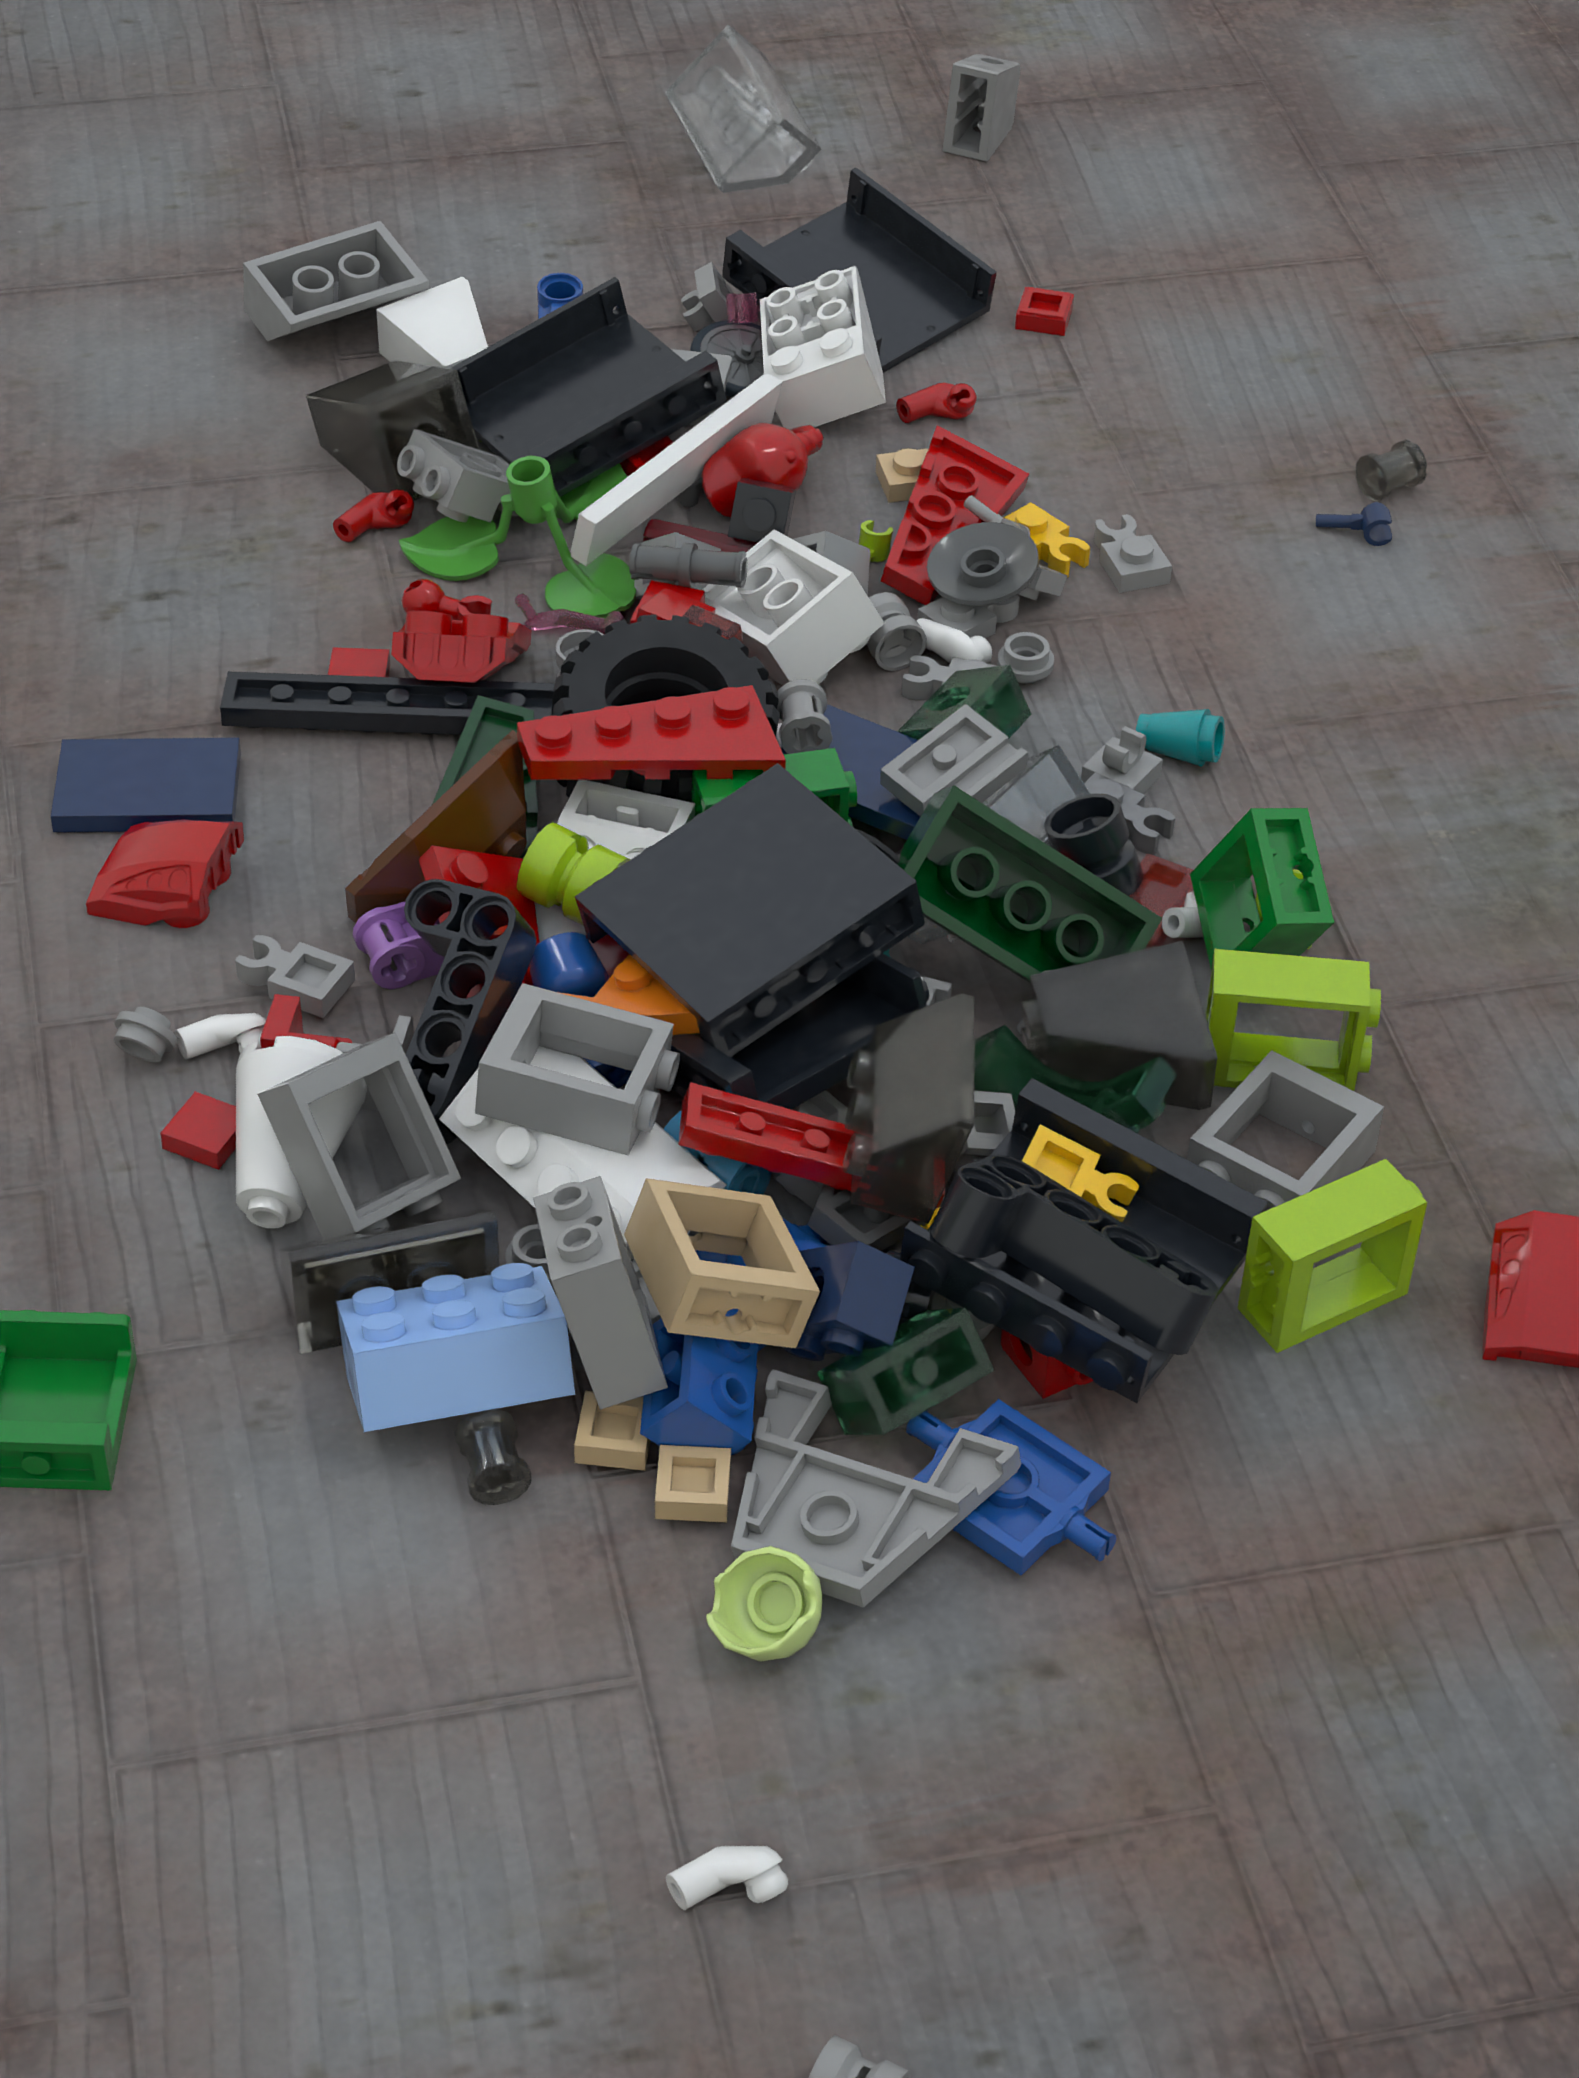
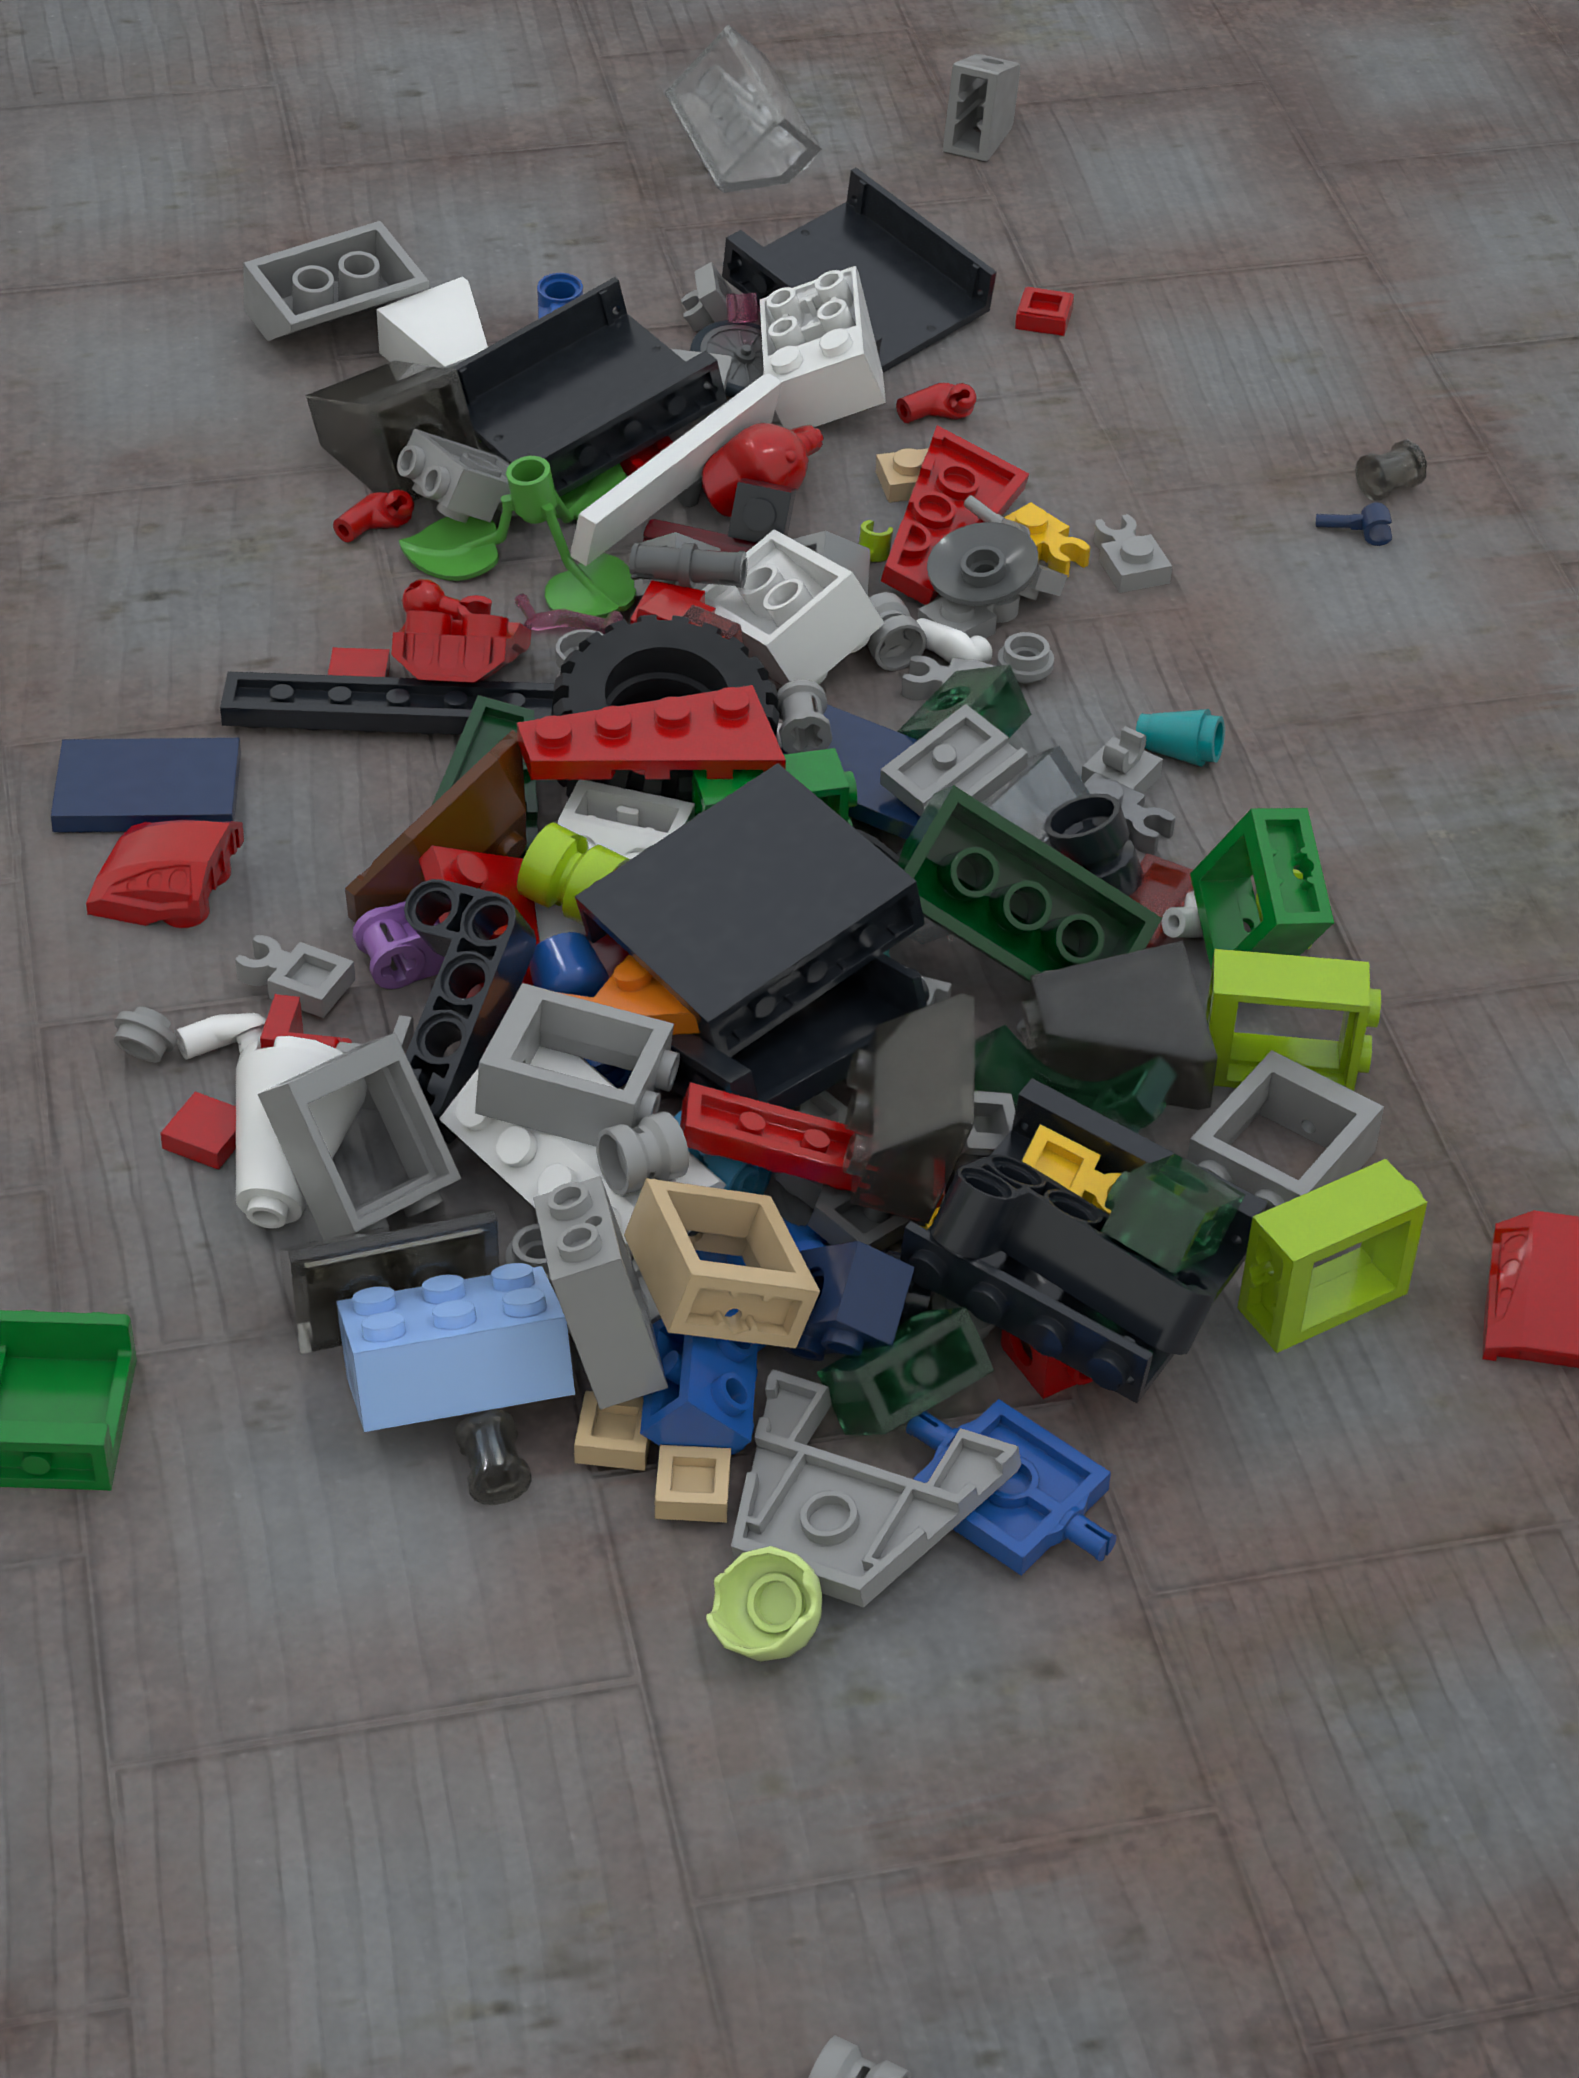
(649, 1151): none -> light grey wheel
(728, 1866): white arm -> none
(1171, 1212): none -> clear green brick

